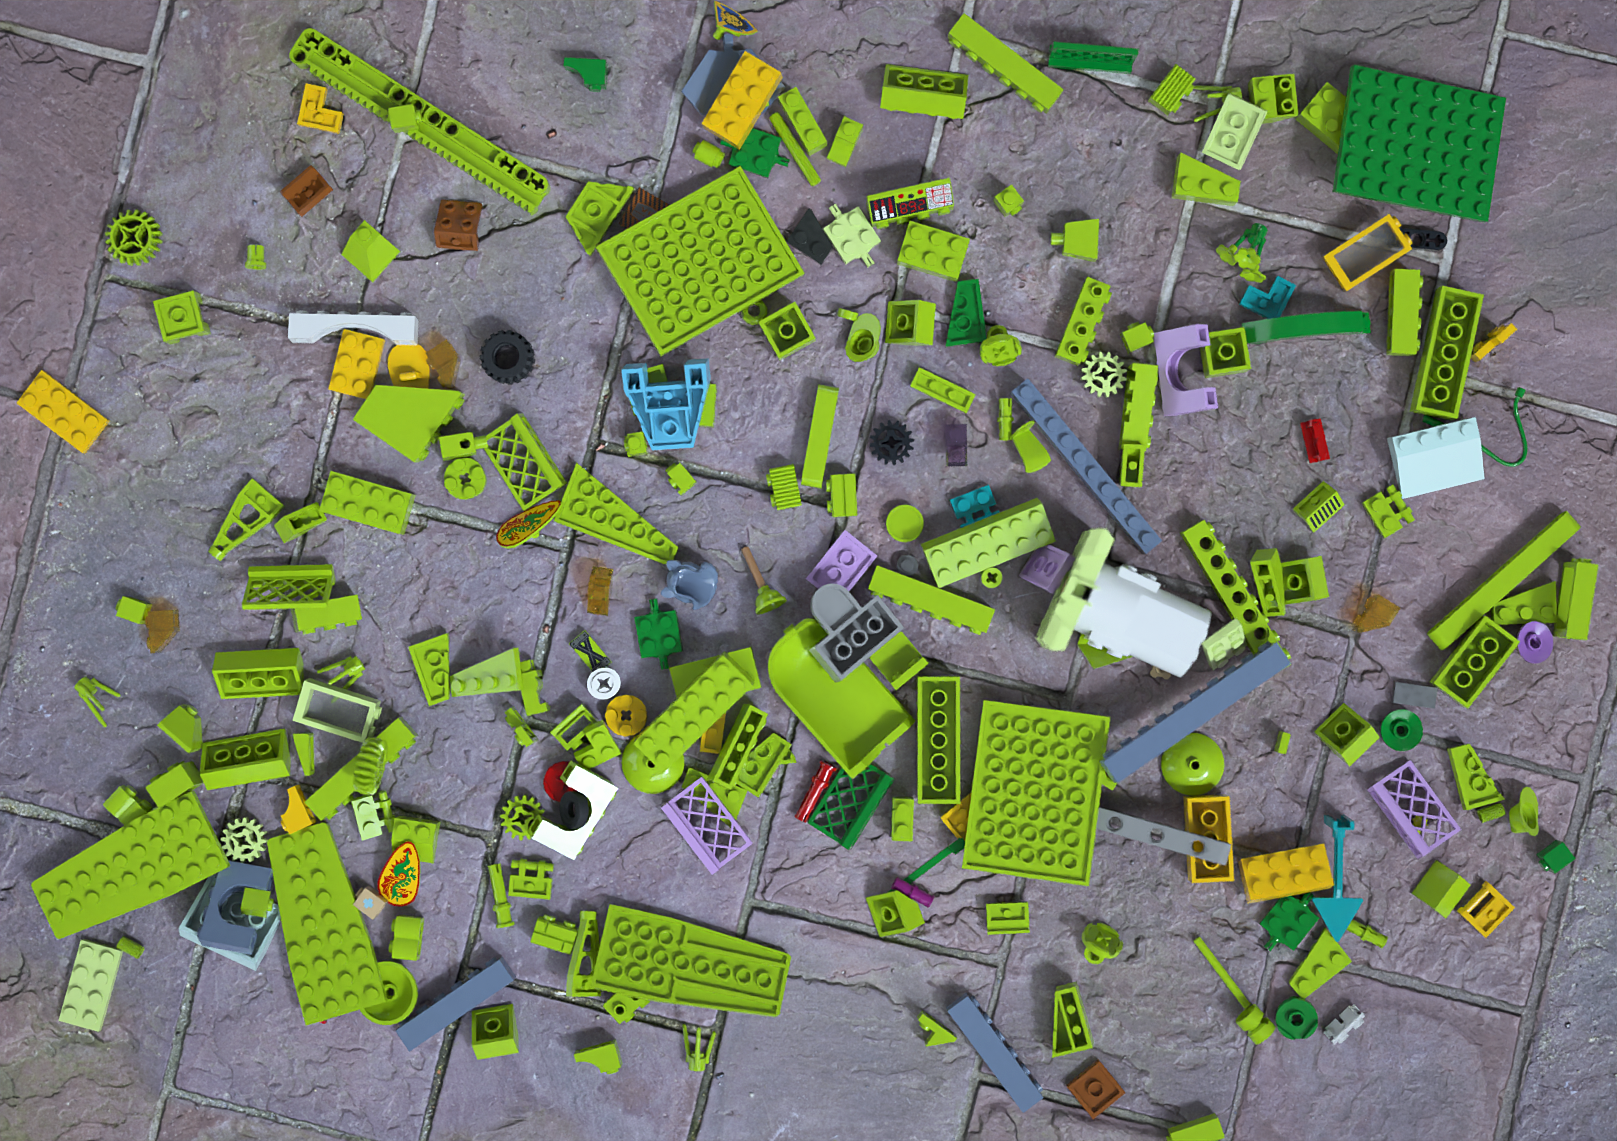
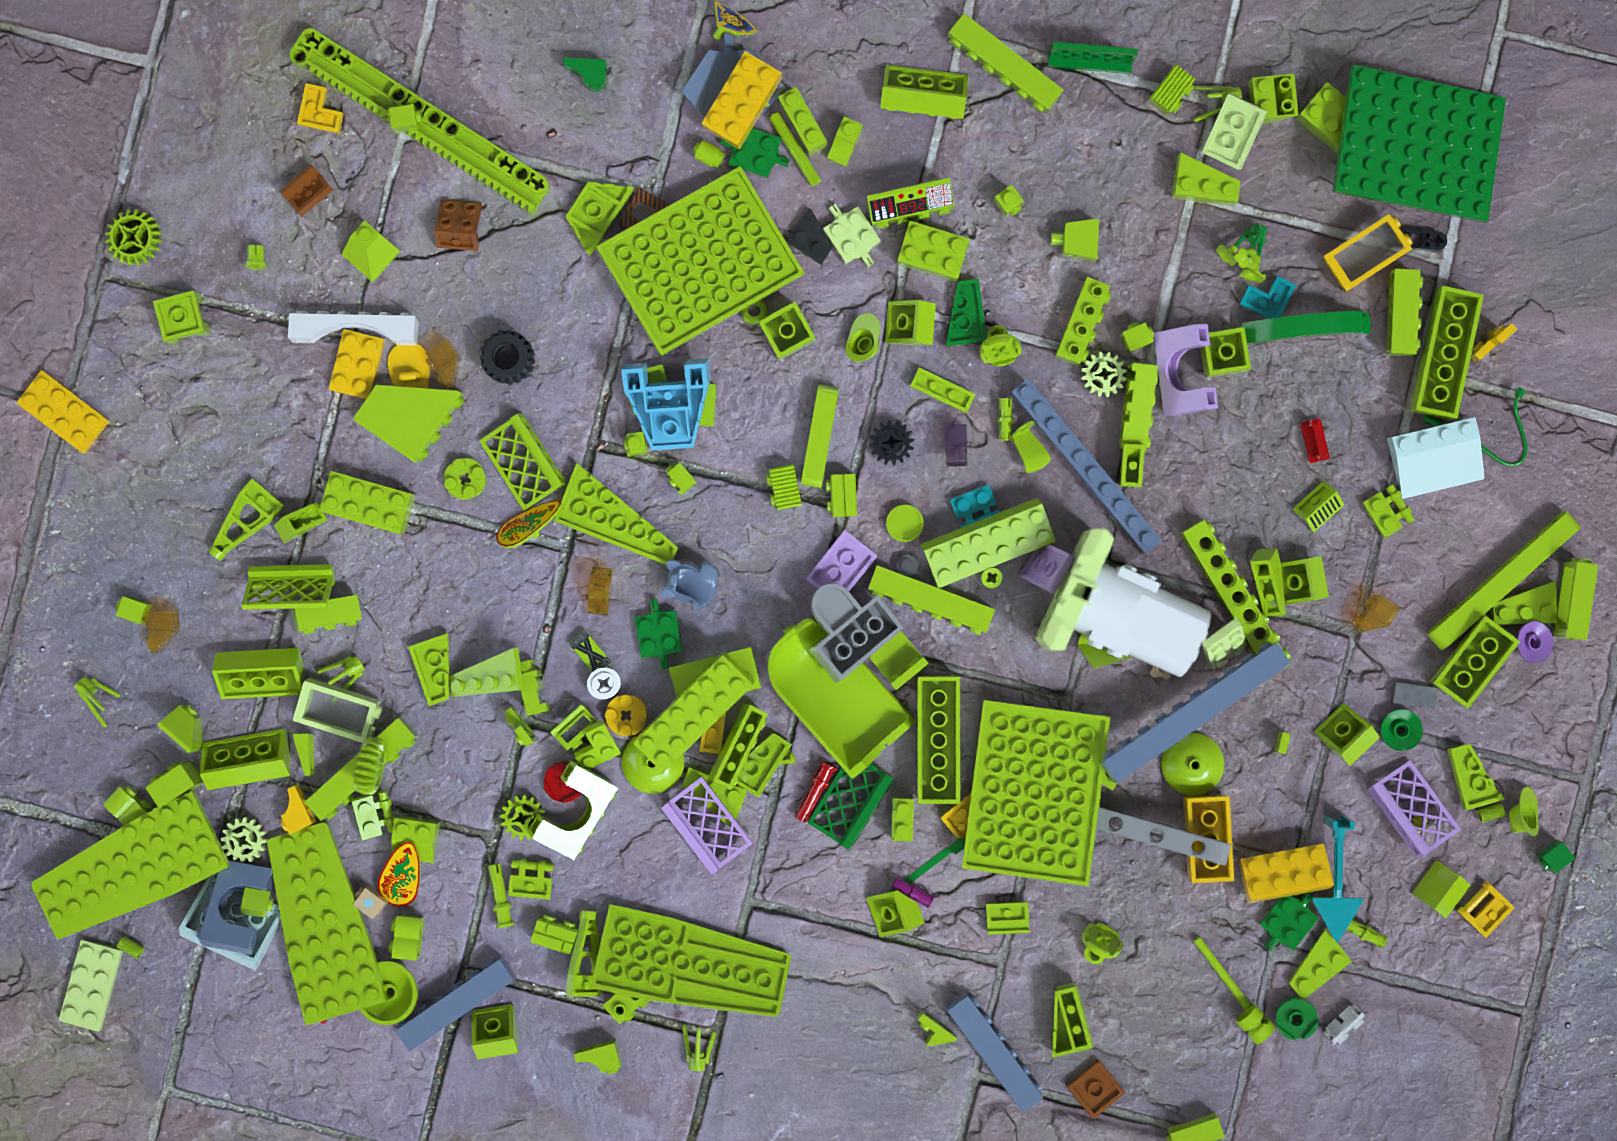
(451, 446): lime torso -> none
(581, 809): black tyre -> none
(767, 599): lime piece -> none
(847, 314): lime tile -> none

